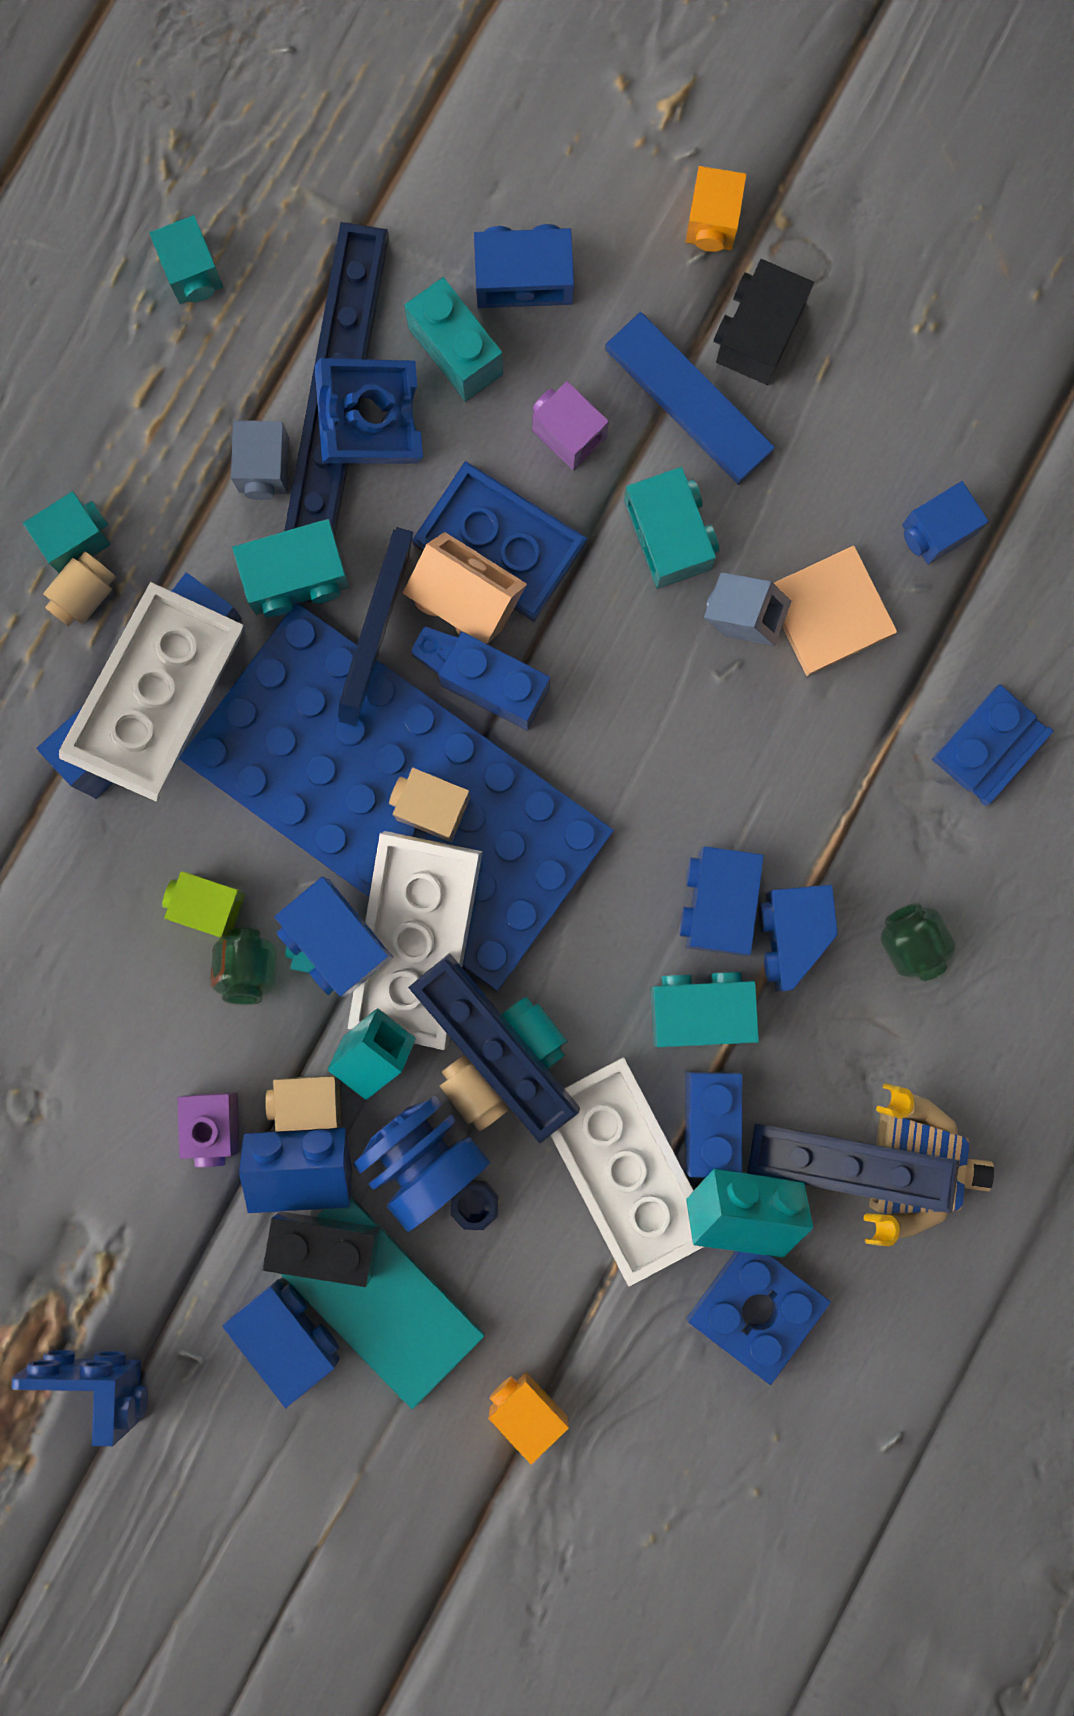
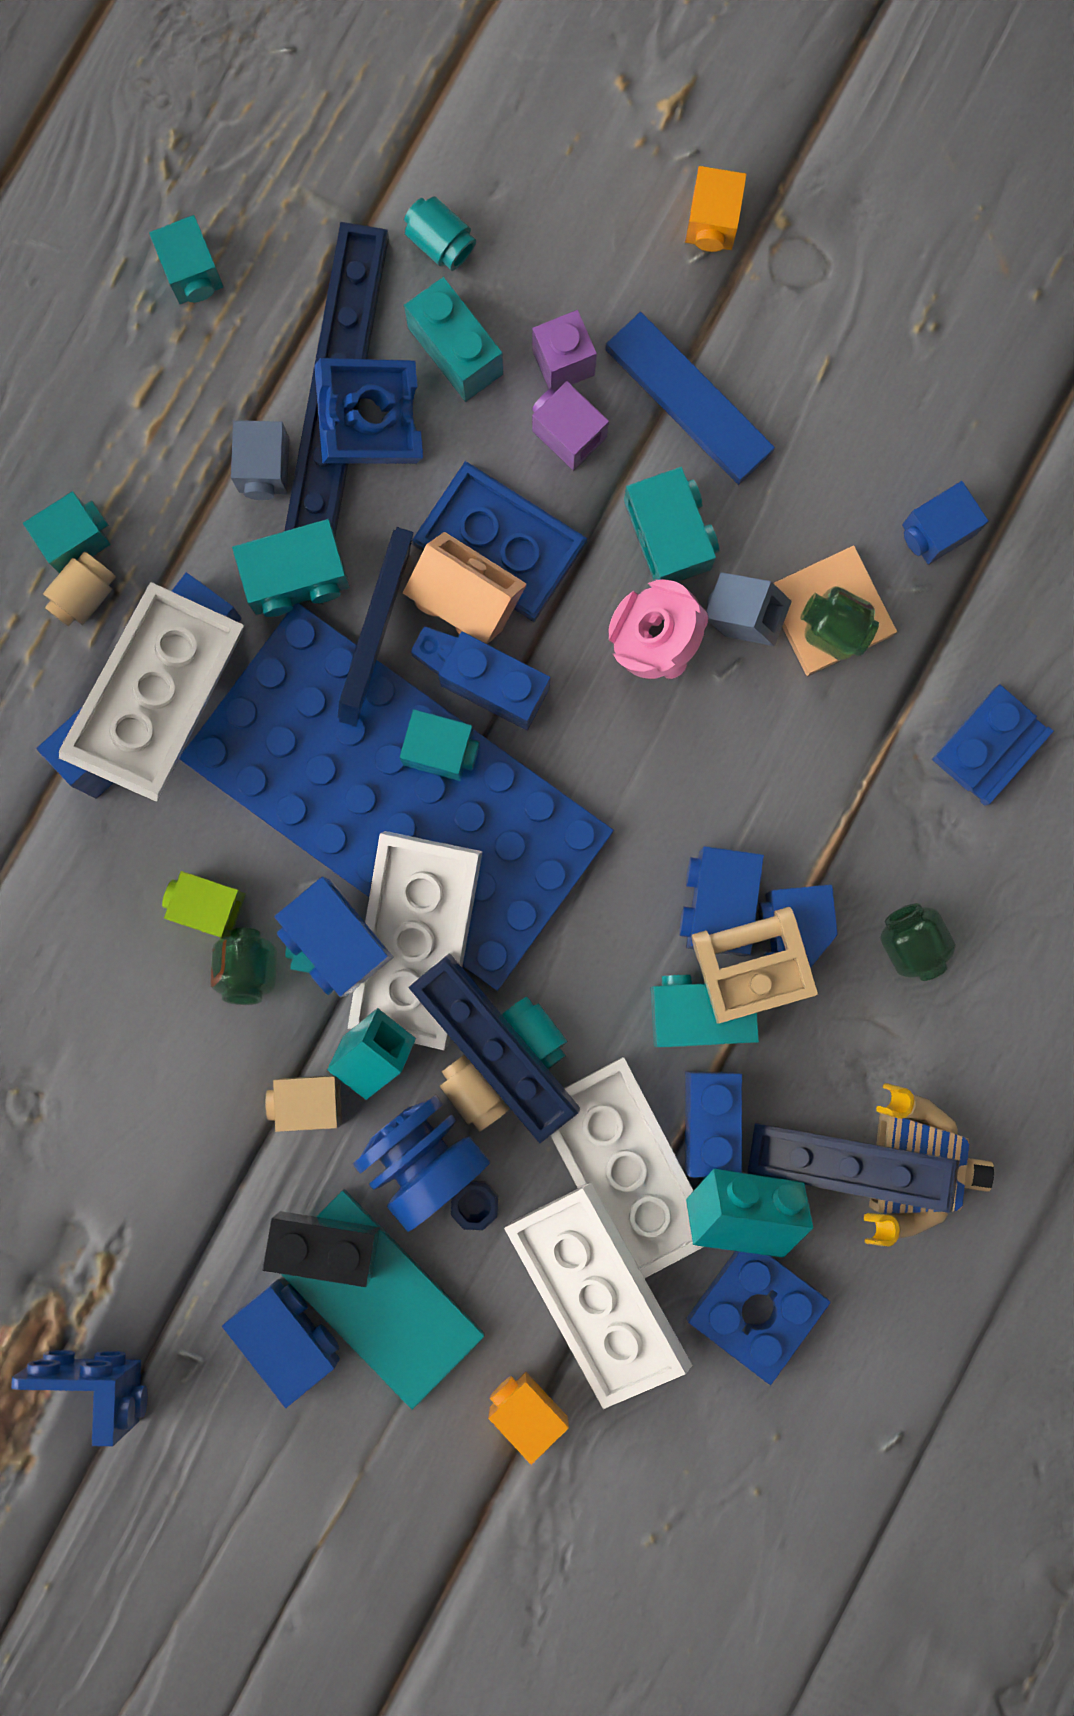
(208, 1128): medium lavender brick -> none
(296, 1170): blue brick -> none
(429, 804): tan brick -> none
(439, 232): none -> teal brick
(439, 745): none -> teal brick
(524, 267): blue brick -> none
(564, 350): none -> medium lavender brick
(598, 1296): none -> white plate
(674, 646): none -> bright pink plate
(757, 982): none -> tan plate
(763, 321): black brick -> none
(839, 623): none -> clear green head

